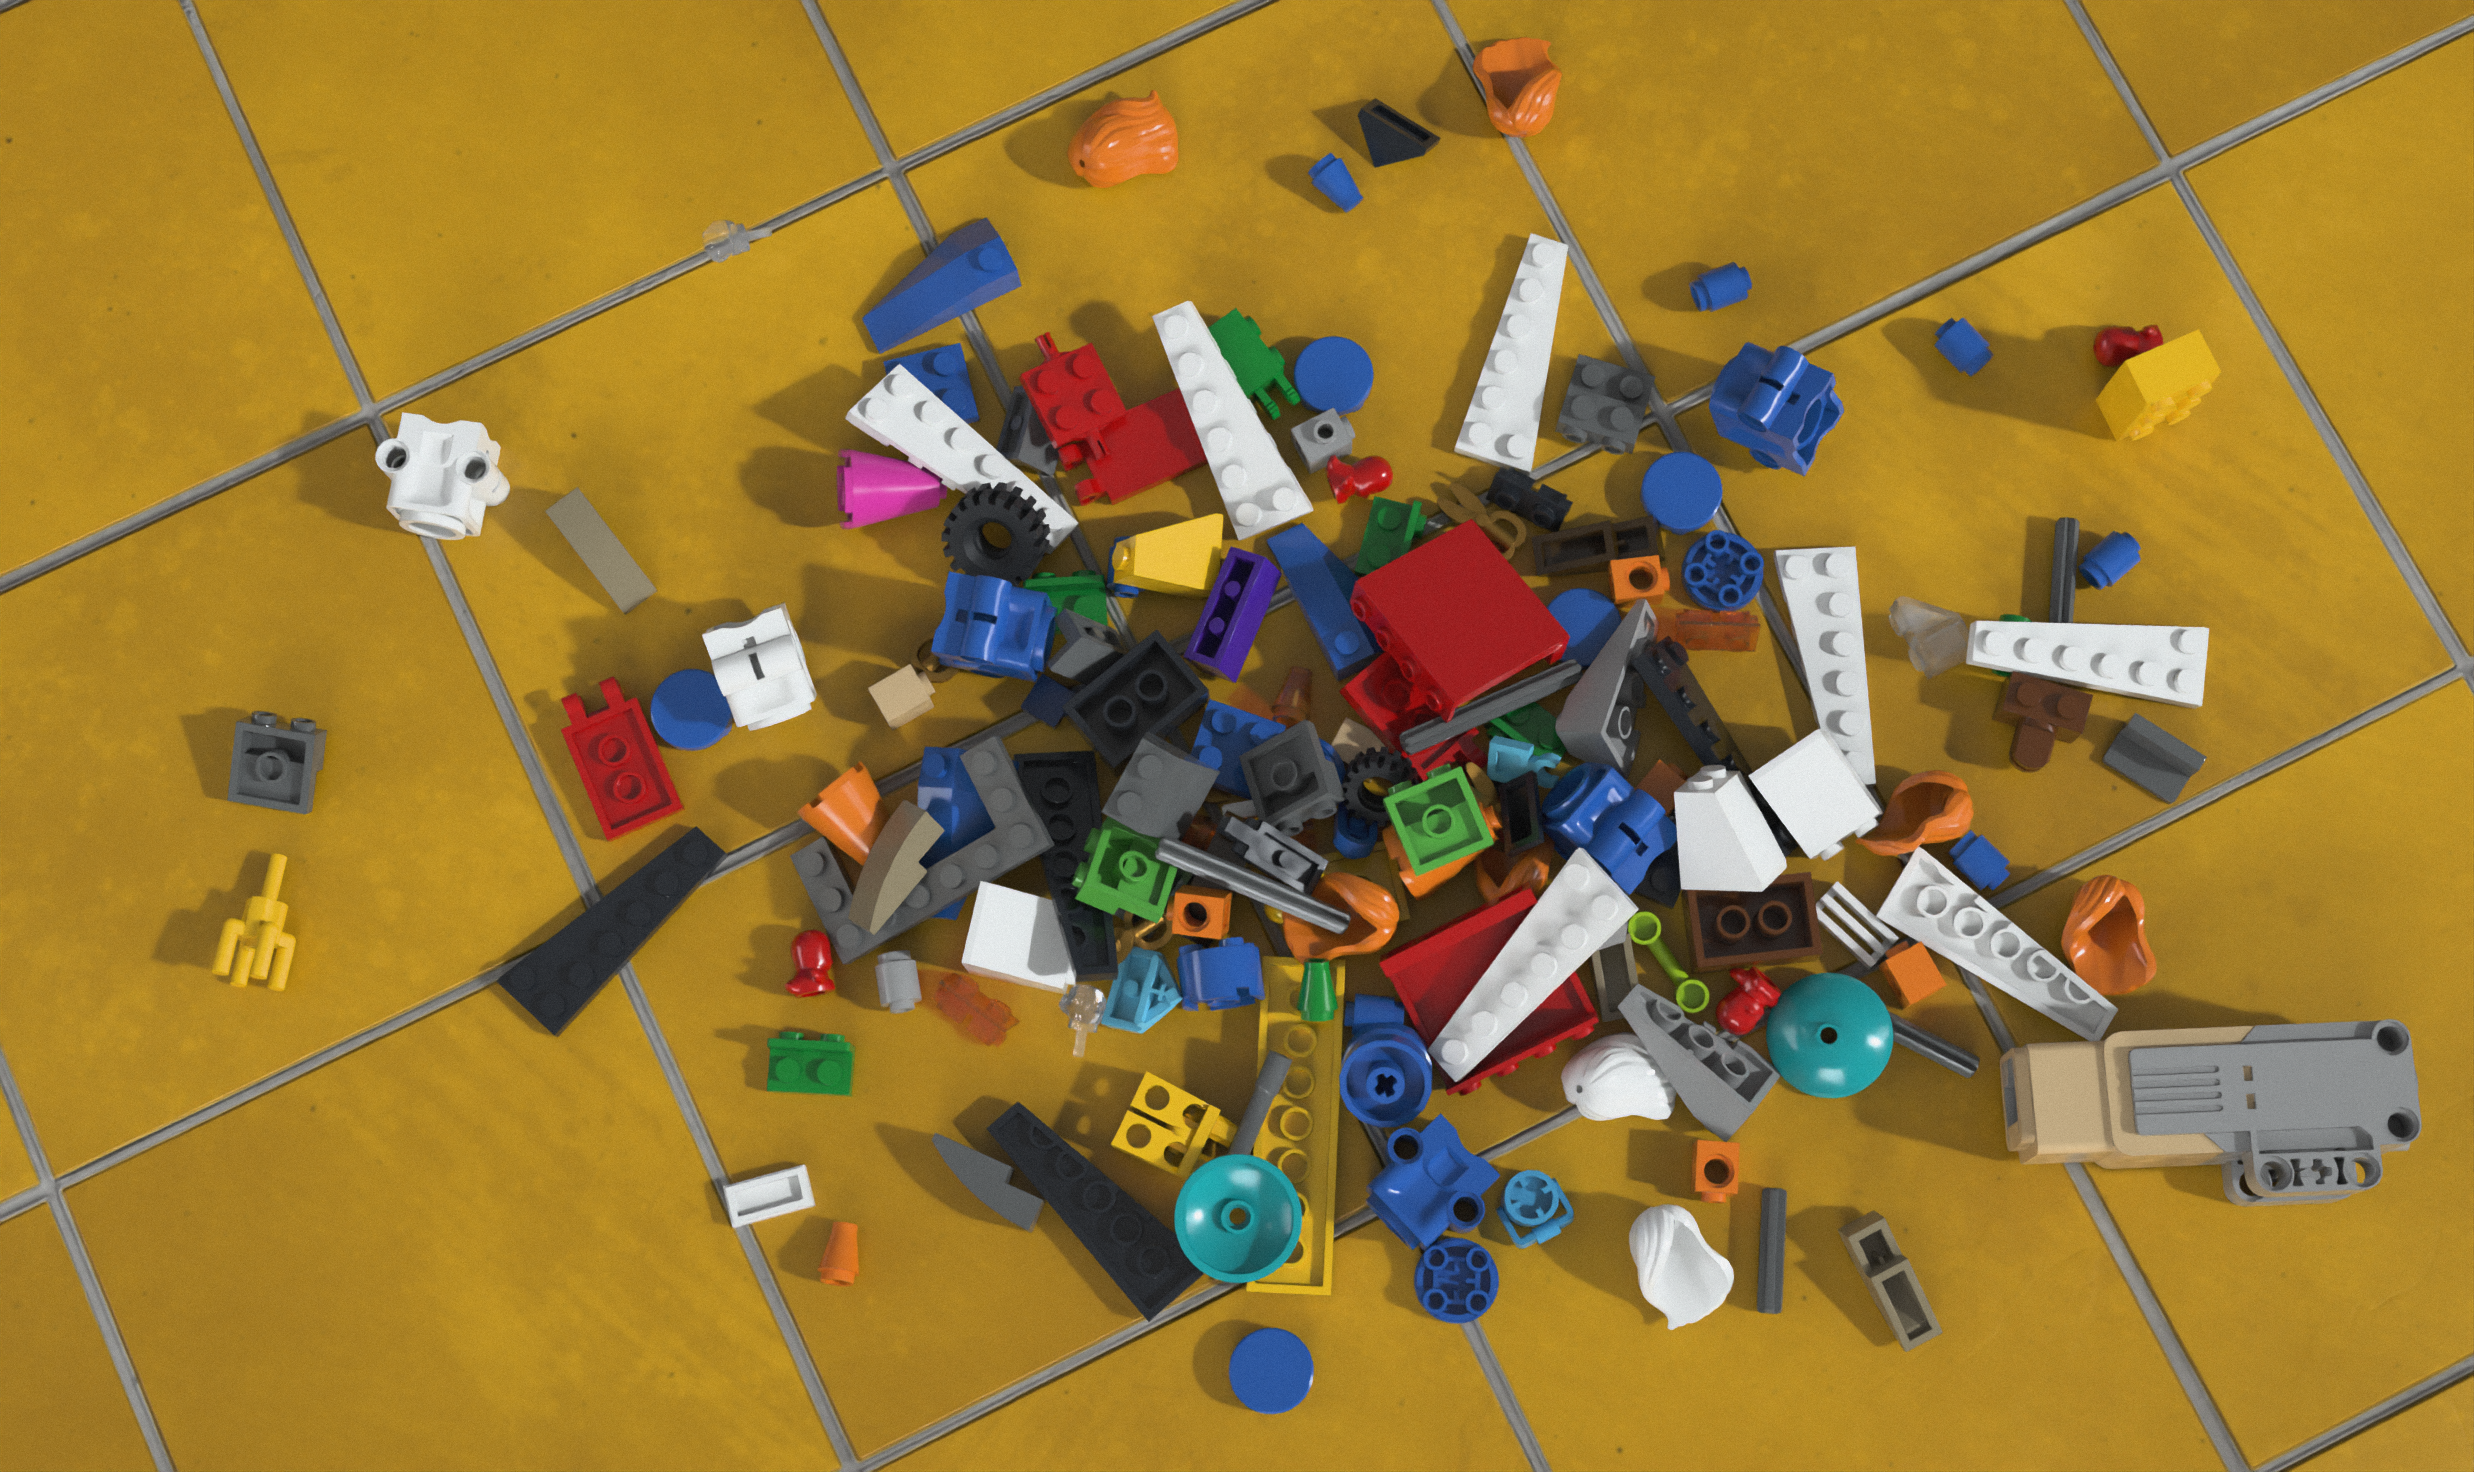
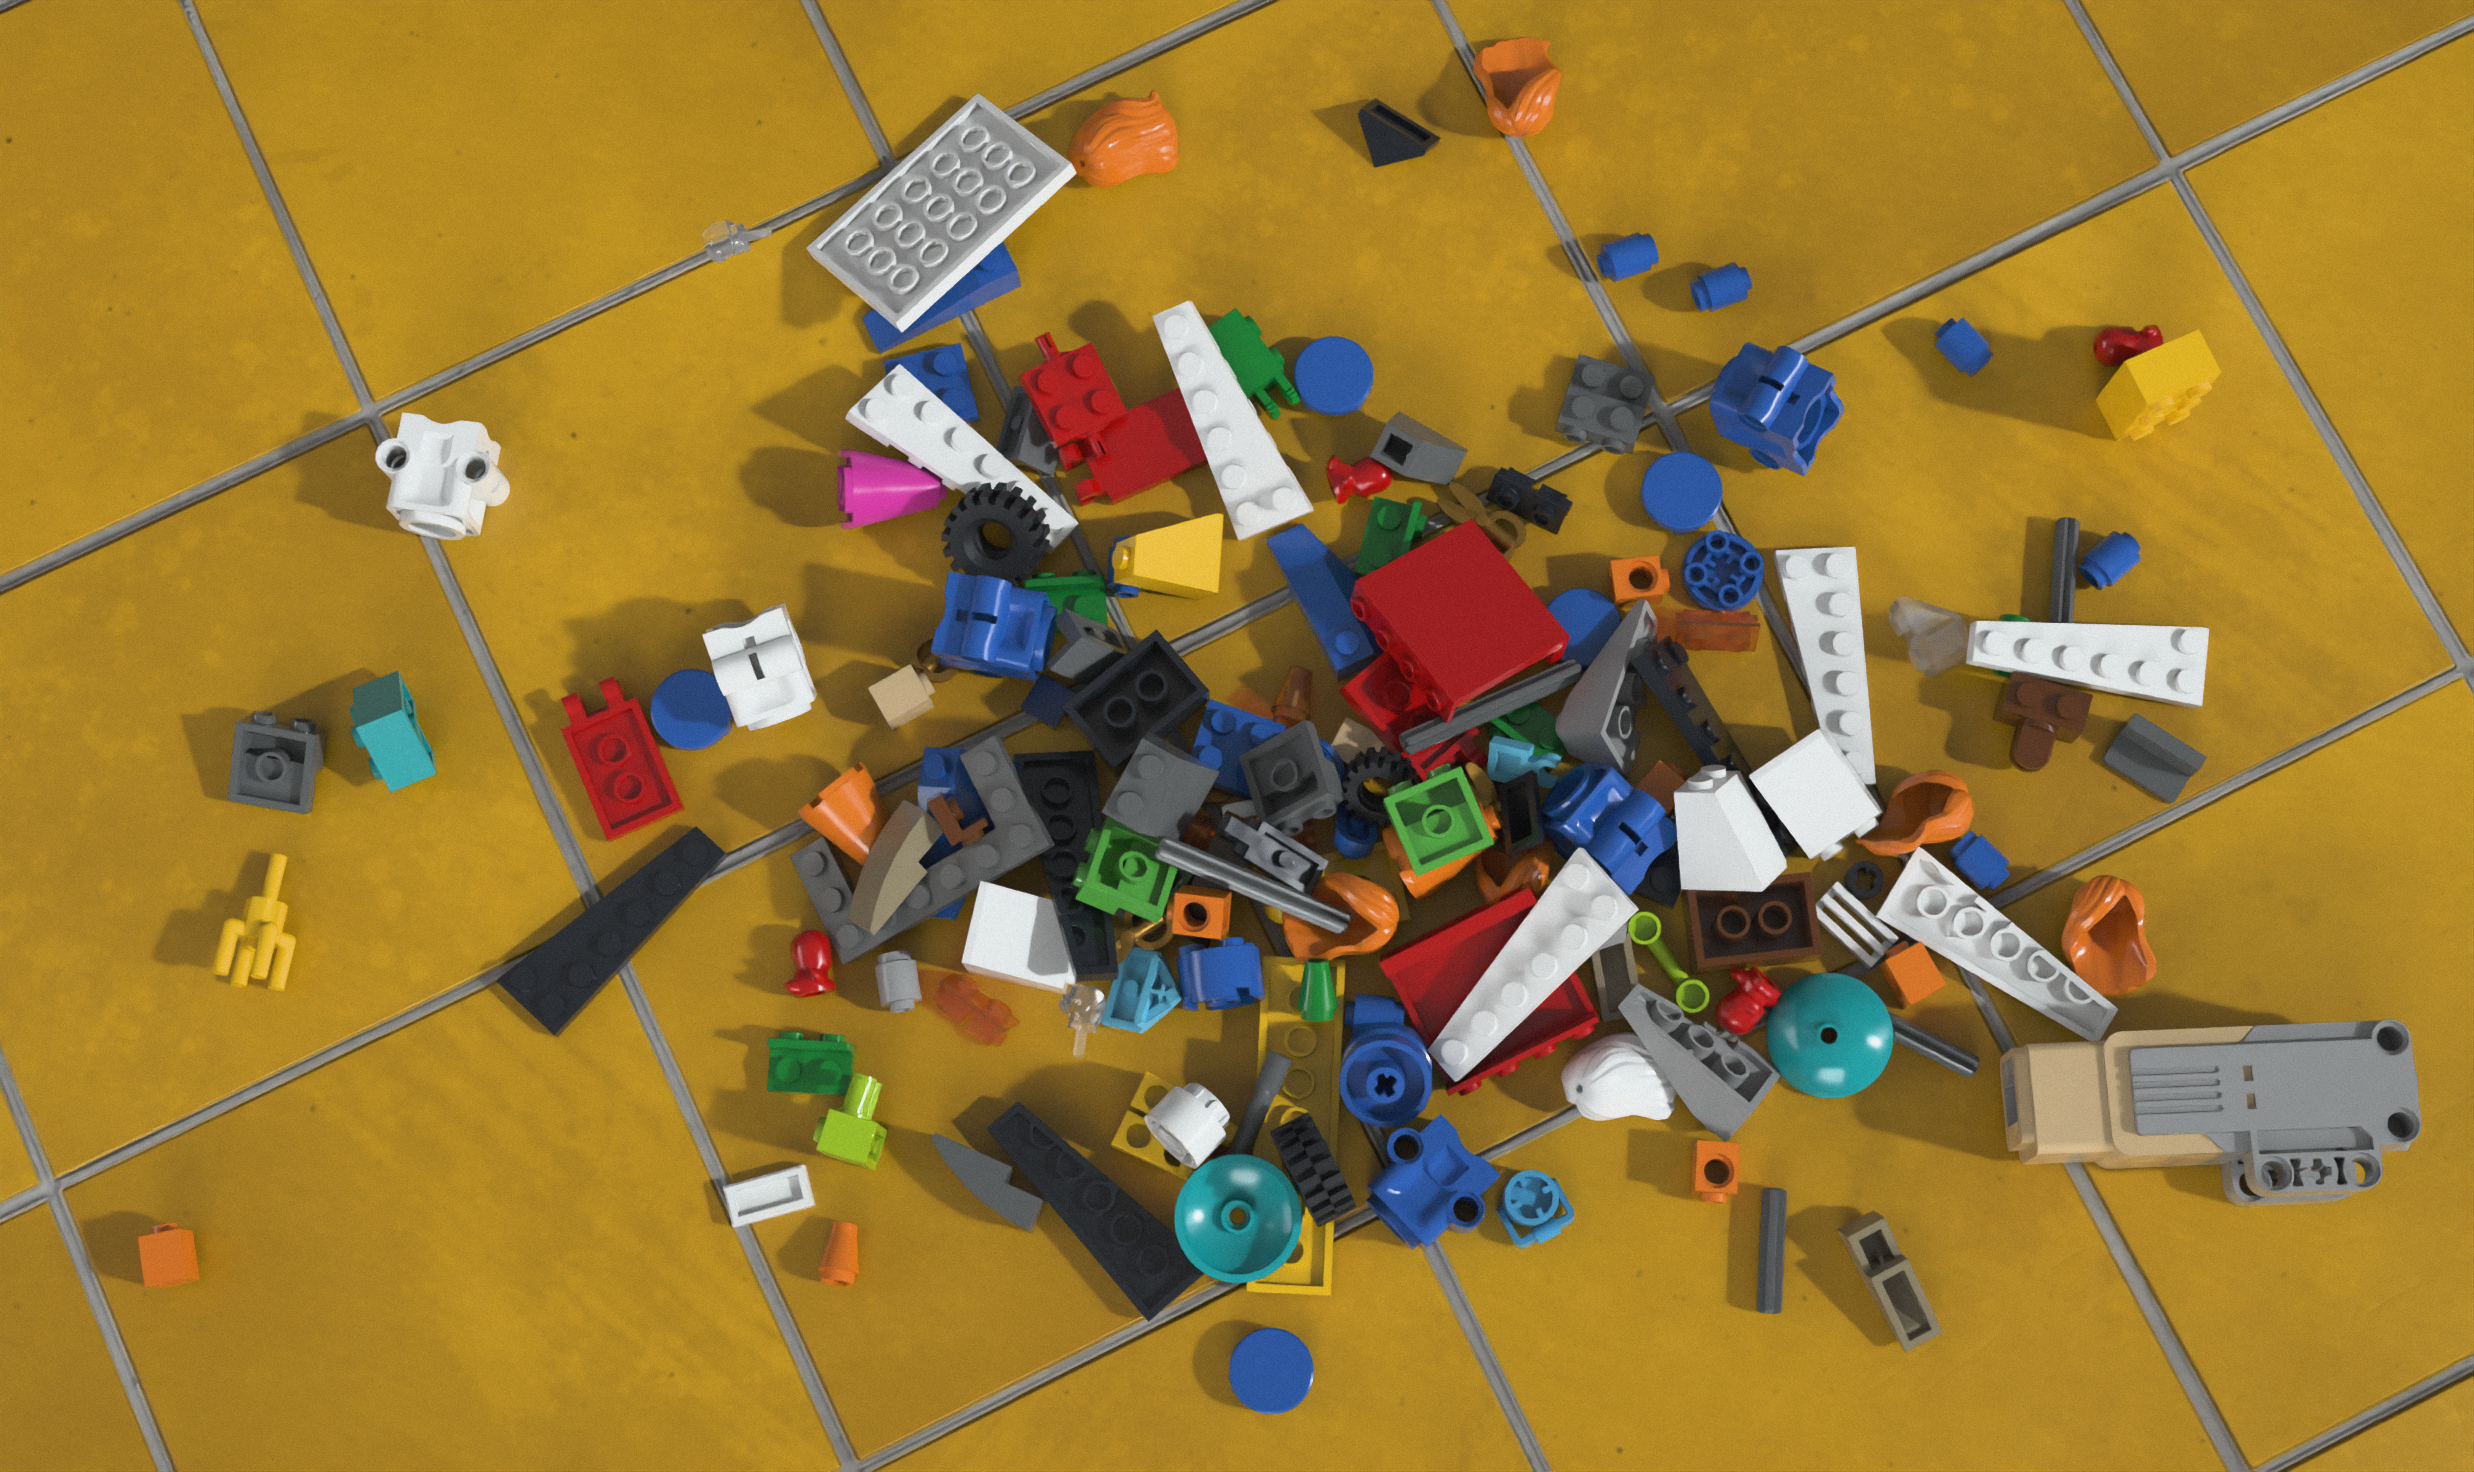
(168, 1256): none -> orange brick
(390, 731): none -> teal brick
(601, 550): dark tan slope -> none
(849, 1131): none -> lime brick
(941, 211): none -> white plate
(948, 815): none -> reddish brown bracket
(1189, 1123): none -> white piece
(1232, 614): dark purple brick -> none
(1313, 1169): none -> black tyre
(1321, 438): light grey brick -> none
(1335, 182): blue cone -> none
(1418, 451): none -> dark grey slope
(1456, 1280): blue tile -> none
(1511, 388): white wing -> none
(1594, 545): dark brown slope -> none
(1627, 256): none -> blue brick
(1677, 1265): white piece -> none
(1876, 885): none -> black bush

